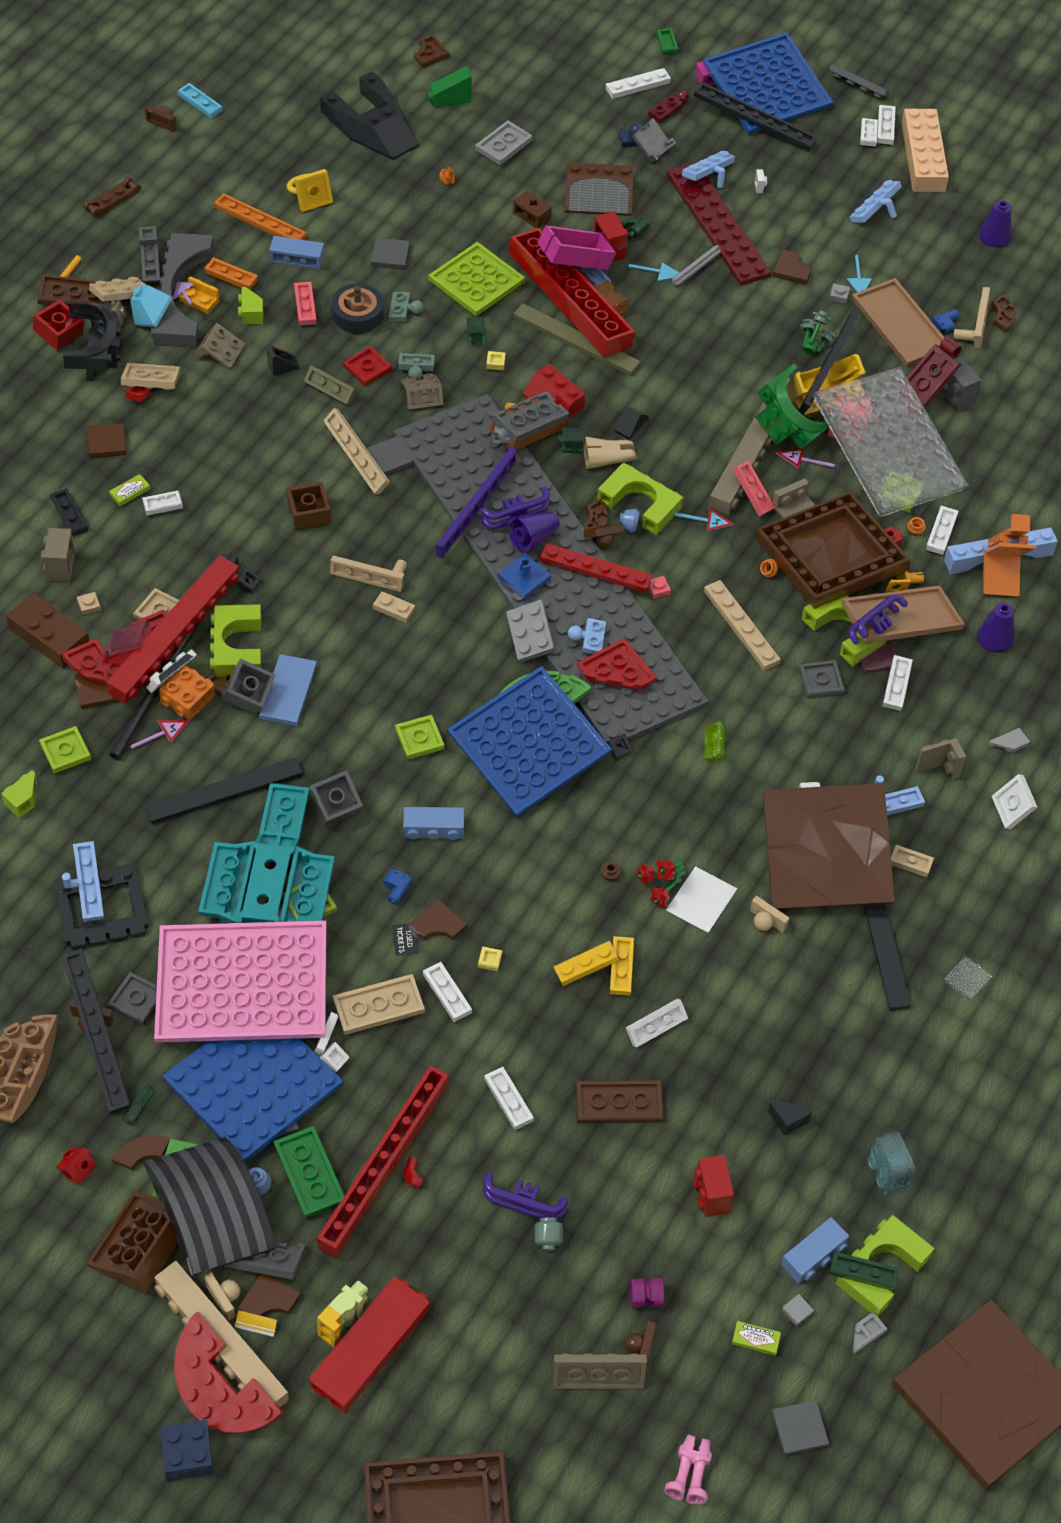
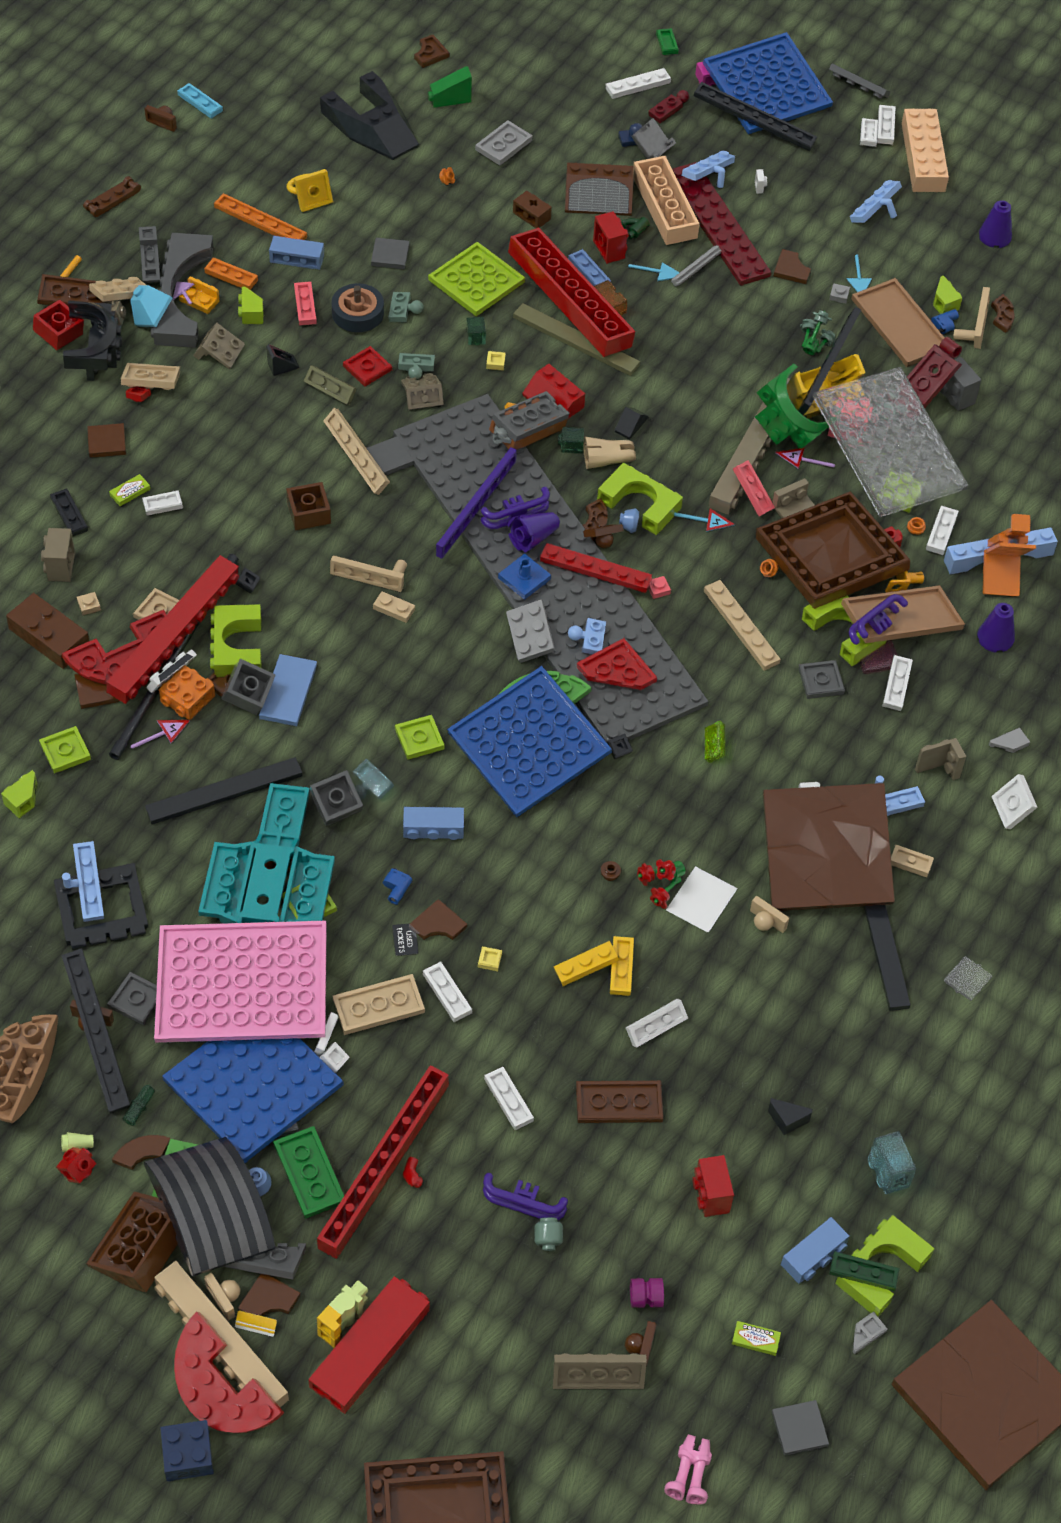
(76, 1140): none -> yellowish green cone
(126, 638): clear pink tile -> none
(372, 780): none -> clear light blue plate
(576, 247): dark pink piece -> none
(665, 200): none -> light nougat brick
(797, 1310): light grey tile -> none
(946, 297): none -> lime slope

